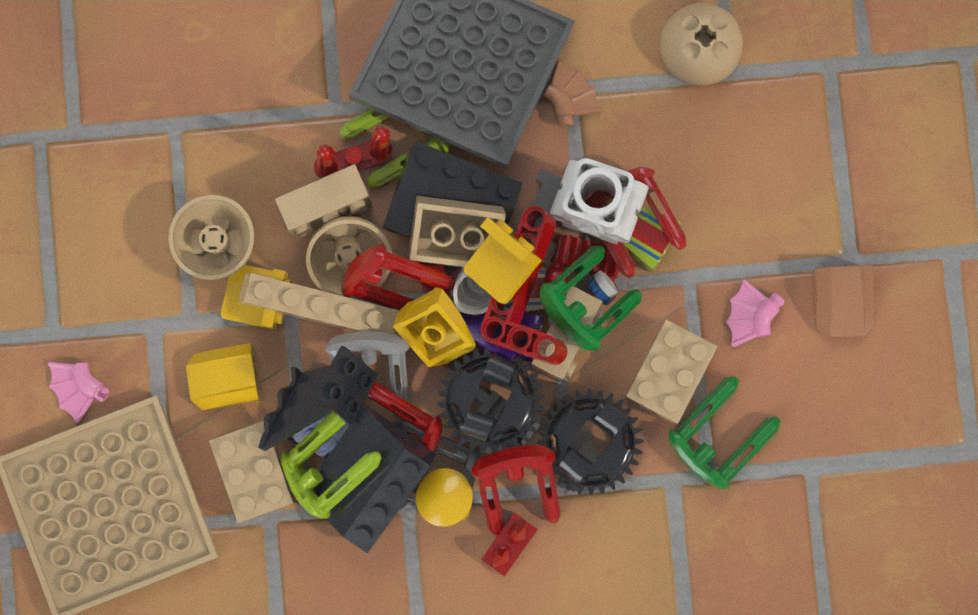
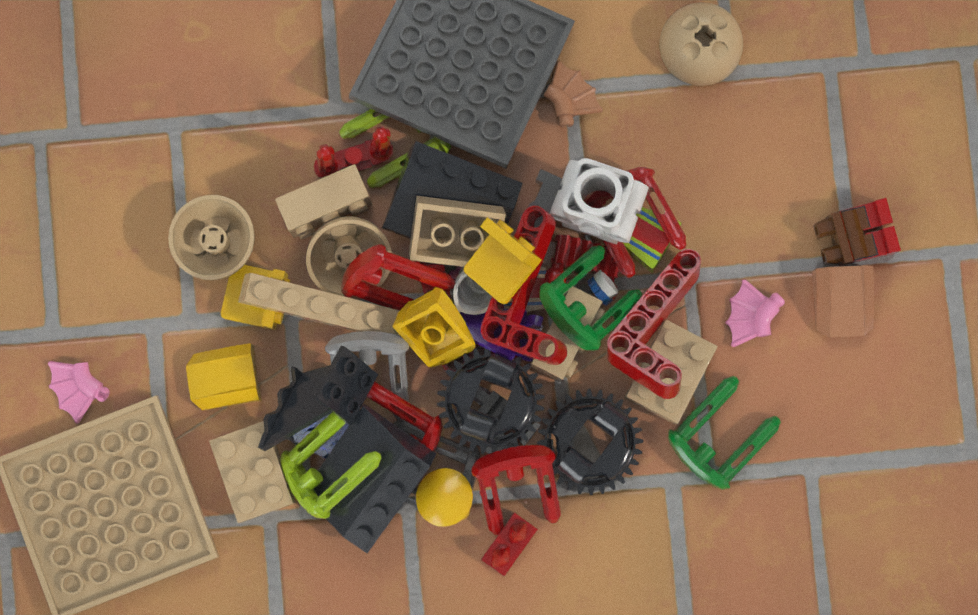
(650, 321): none -> red beam
(848, 235): none -> reddish brown hips

